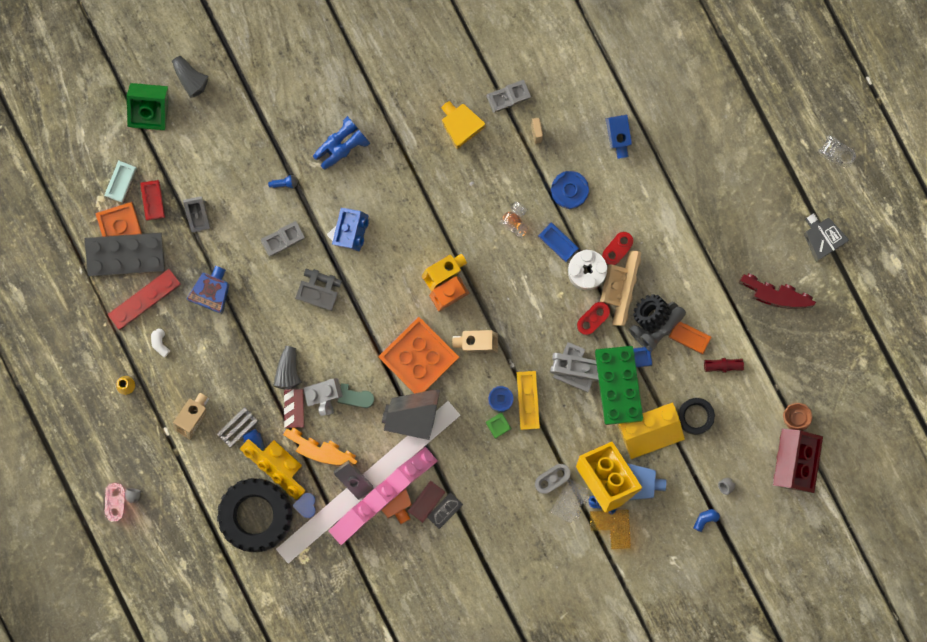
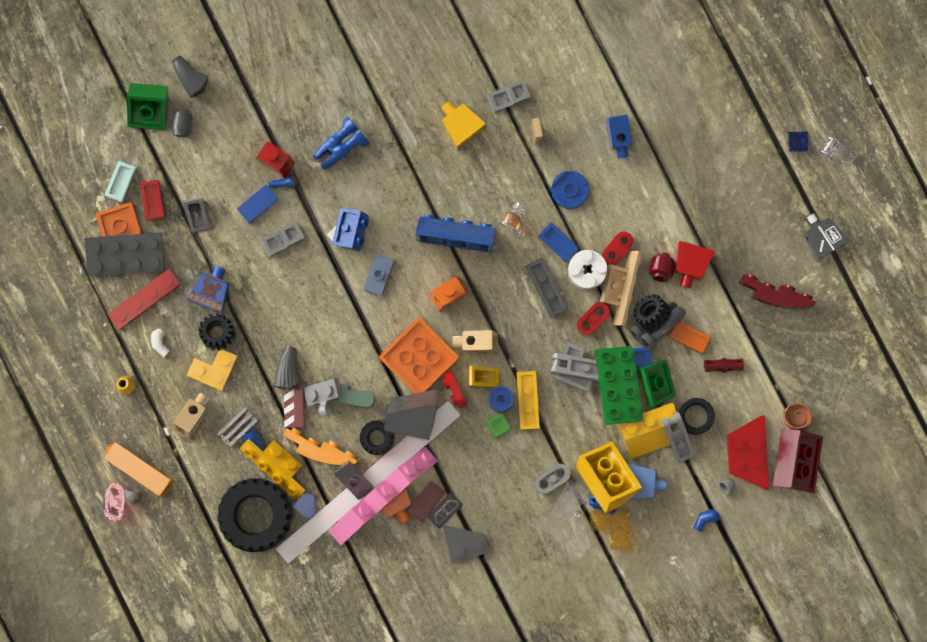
(138, 469): none -> light orange slope
(181, 123): none -> dark grey brick
(204, 331): none -> black tyre
(216, 374): none -> yellow plate
(257, 204): none -> blue tile
(275, 159): none -> red torso
(317, 295): dark grey plate -> none
(376, 449): none -> black tyre
(378, 275): none -> sand blue plate
(438, 275): yellow torso -> none
(455, 234): none -> blue slope
(457, 397): none -> red plate
(464, 543): none -> dark grey wing
(483, 377): none -> yellow slope
(546, 287): none -> dark grey plate
(656, 382): none -> green slope
(662, 267): none -> dark red head
(678, 438): none -> light grey plate
(691, 262): none -> red torso
(749, 453): none -> red wing
(797, 141): none -> clear blue tile

